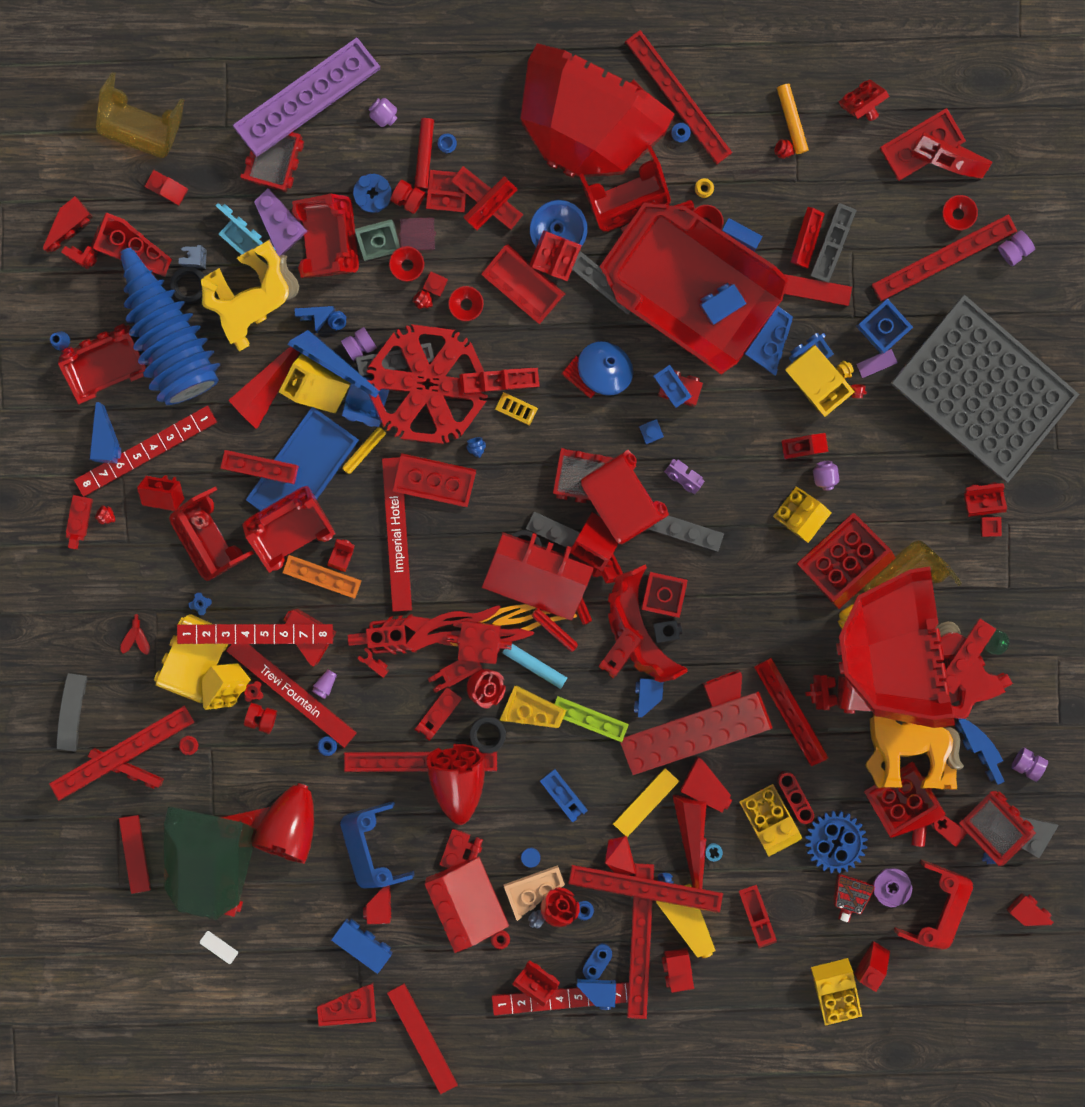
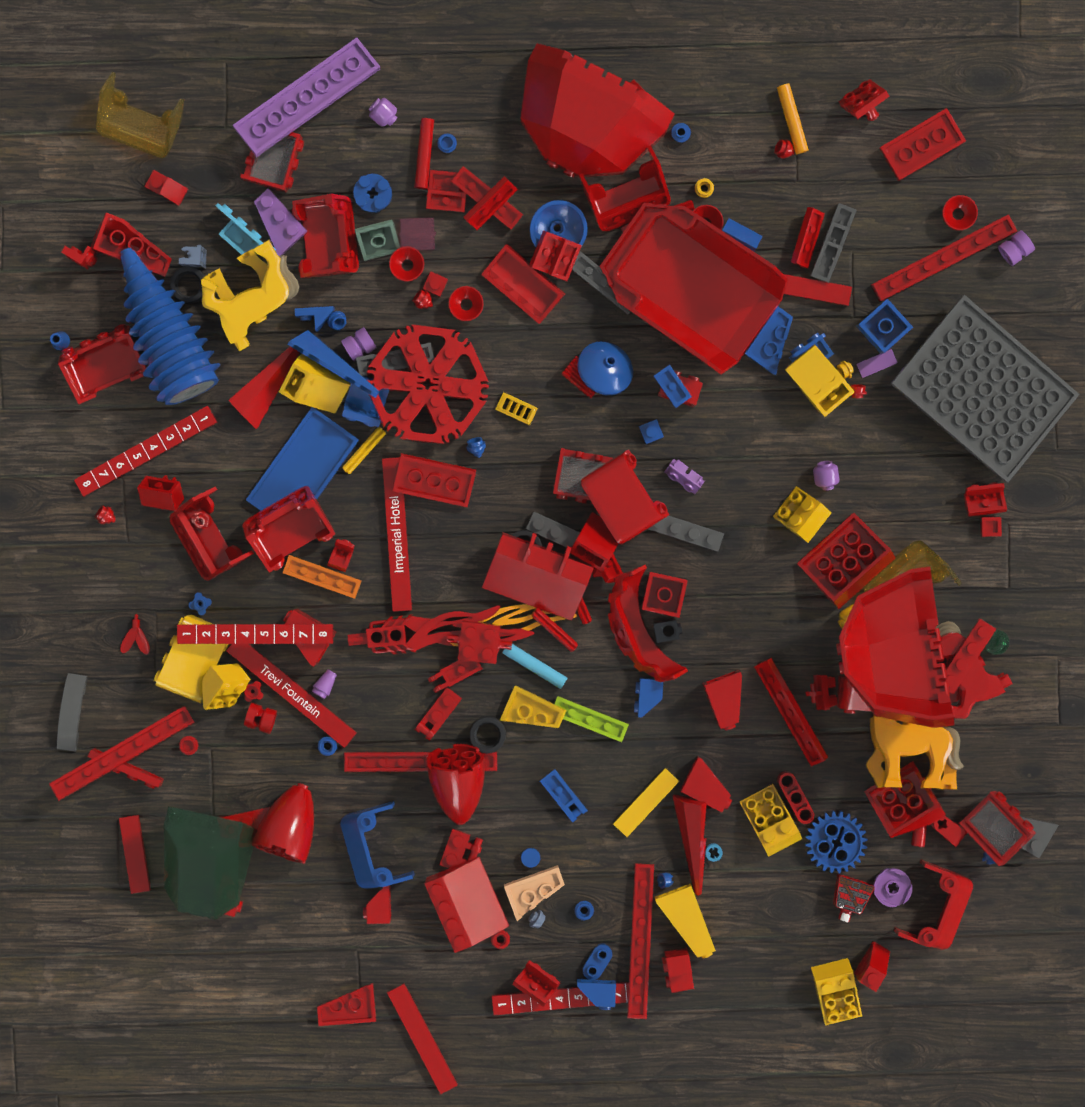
(68, 220): red slope -> none
(78, 520): red hinge -> none
(104, 441): blue slope -> none
(218, 947): white sticker -> none
(259, 467): red plate -> none
(362, 945): blue brick -> none
(378, 666): red plate -> none
(407, 196): red wheel -> none
(486, 688): red cylinder -> none
(499, 380): red slope -> none
(559, 907): red cylinder -> none
(619, 856): red slope -> none
(621, 651): red plate -> none
(646, 889): red tile -> none
(678, 97): red tile -> none
(696, 733): red plate -> none
(722, 303): blue brick -> none
(757, 916): red slope -> none
(805, 445): red slope -> none
(951, 158): red slope -> none
(977, 741): blue slope -> none
(1027, 912): red slope -> none
(1028, 763): medium lavender wheel -> none

